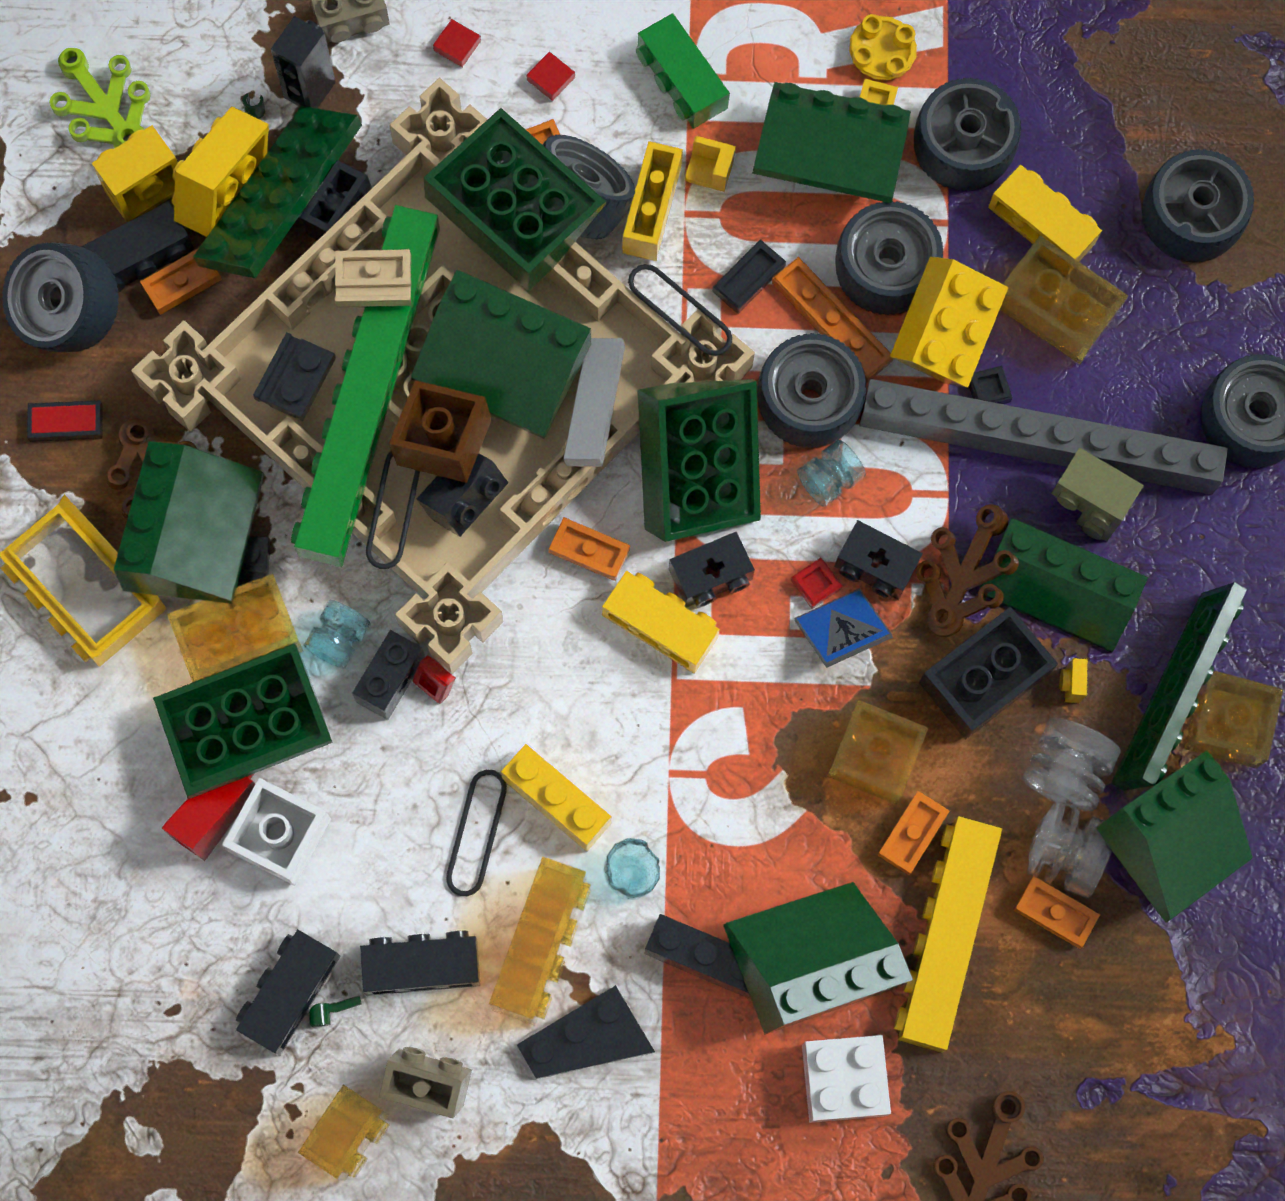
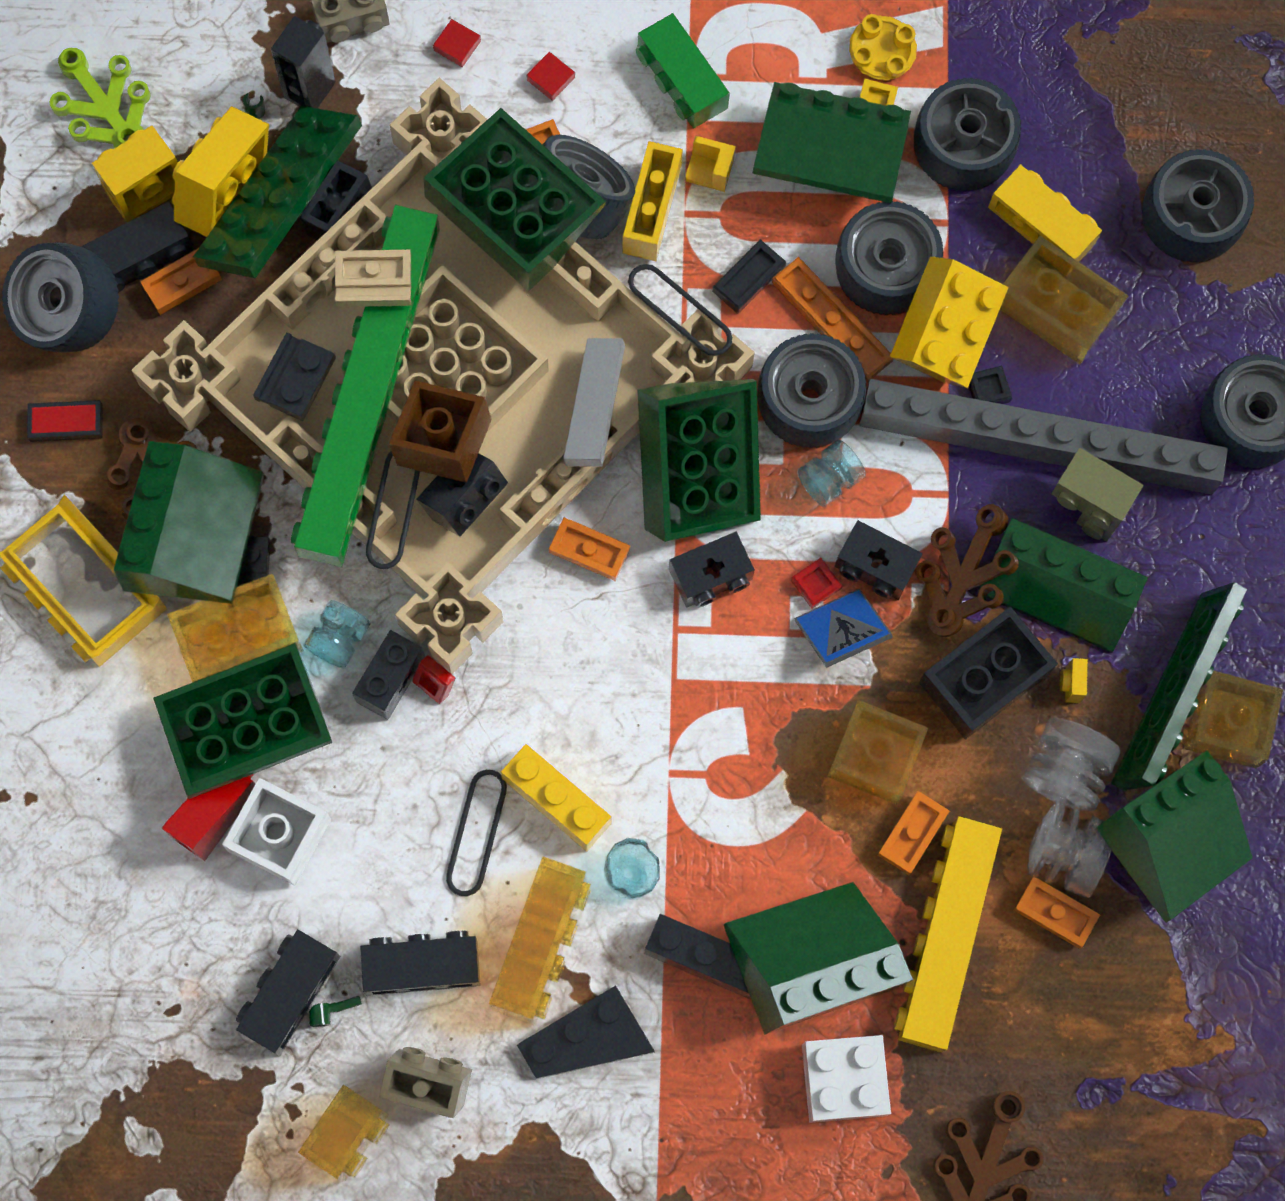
(503, 351): dark green slope -> none
(661, 620): yellow brick -> none

